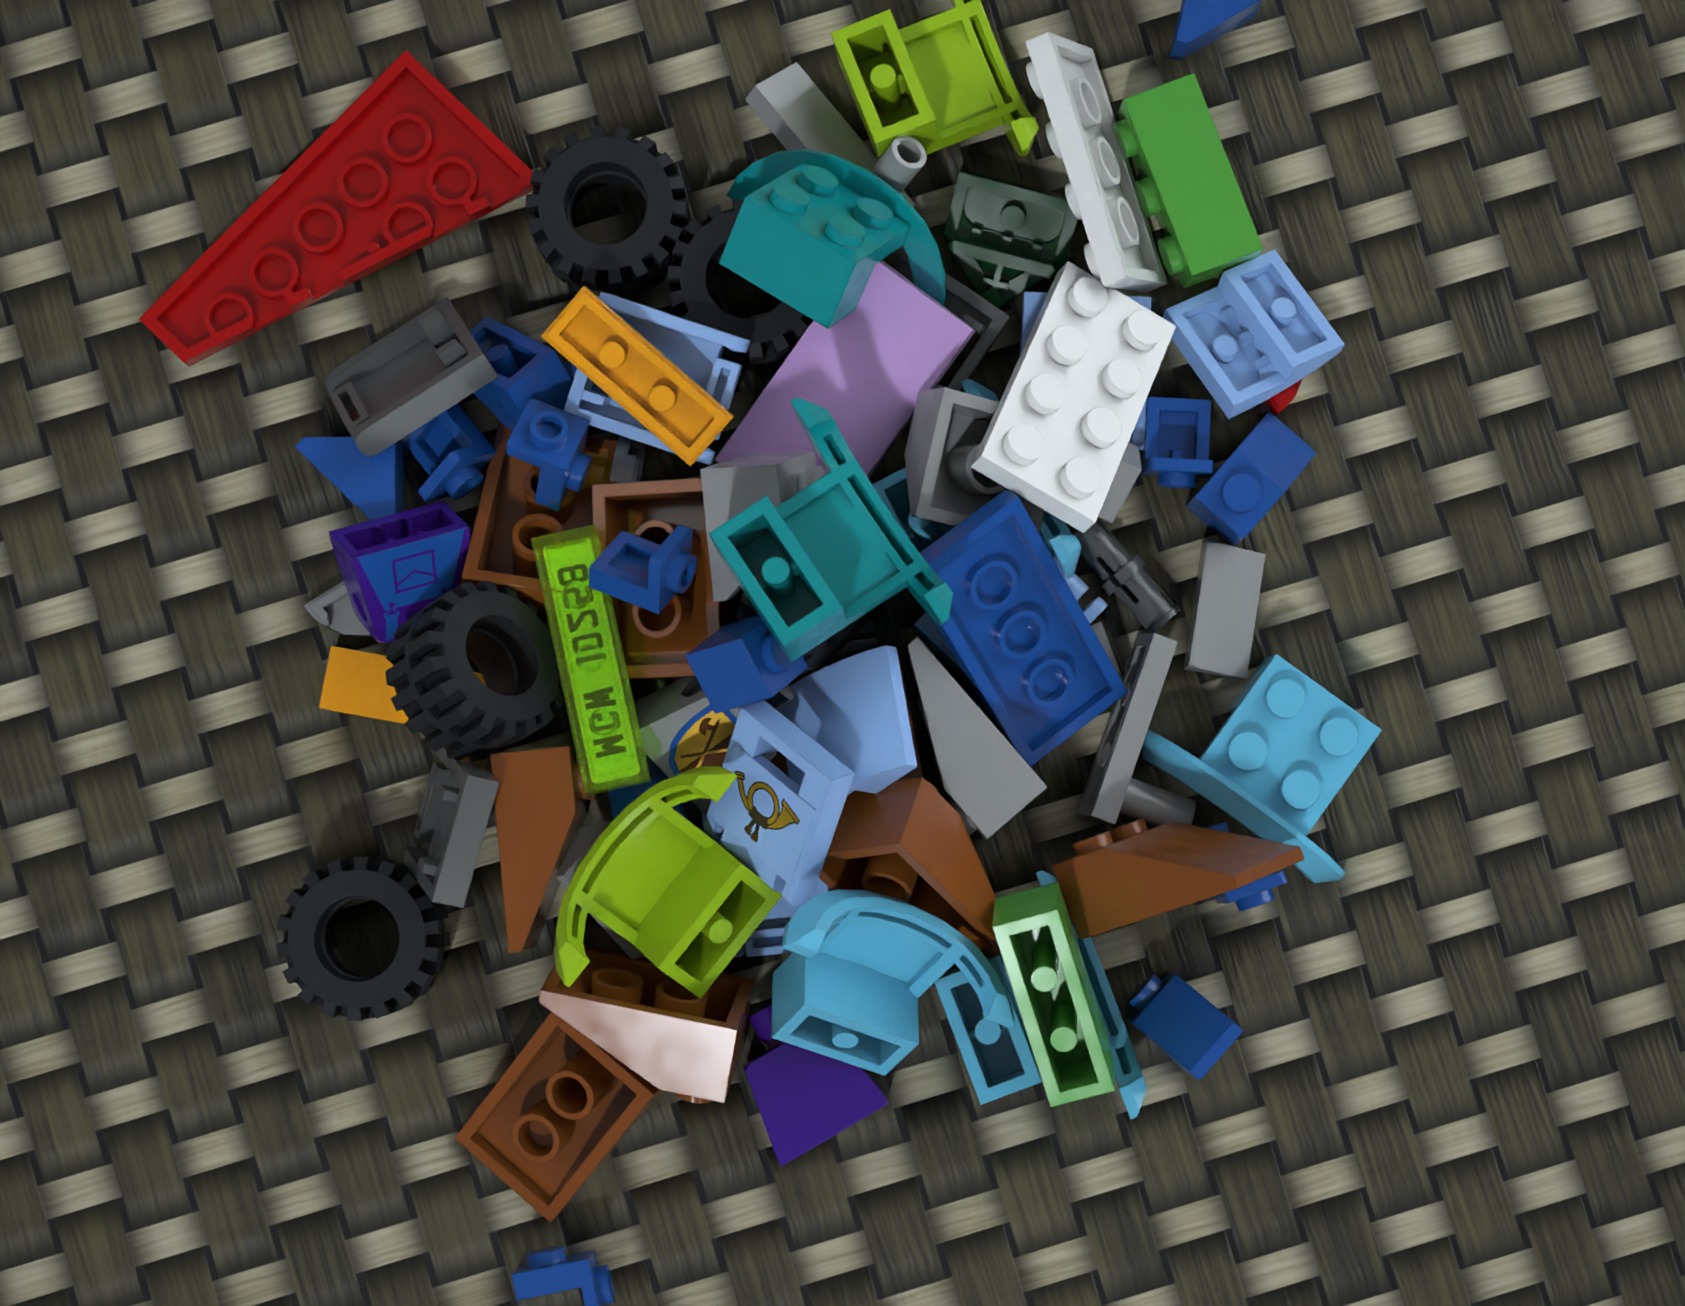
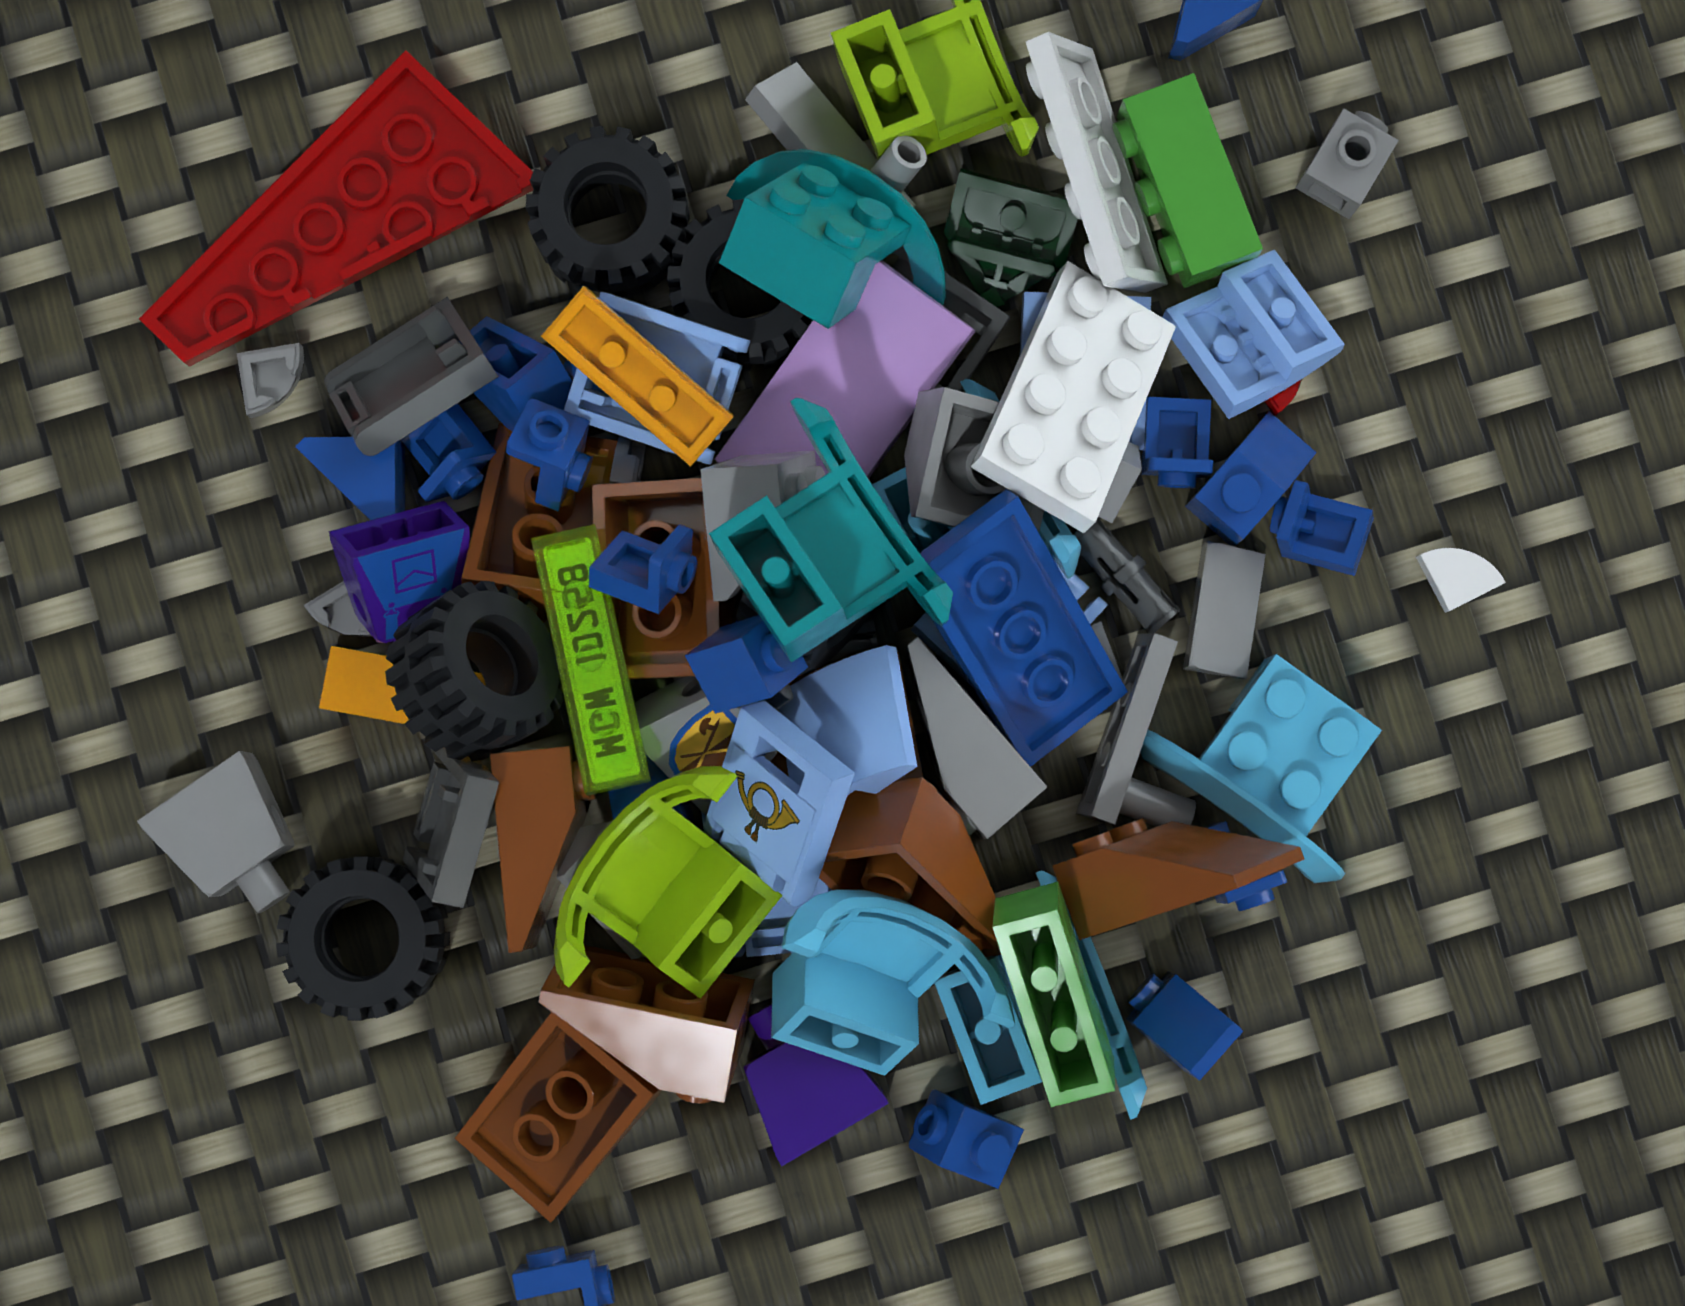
(226, 832): none -> light grey torso
(269, 376): none -> light grey tile
(964, 1139): none -> blue bracket
(1320, 530): none -> blue bracket
(1348, 162): none -> light grey brick
(1458, 575): none -> white tile

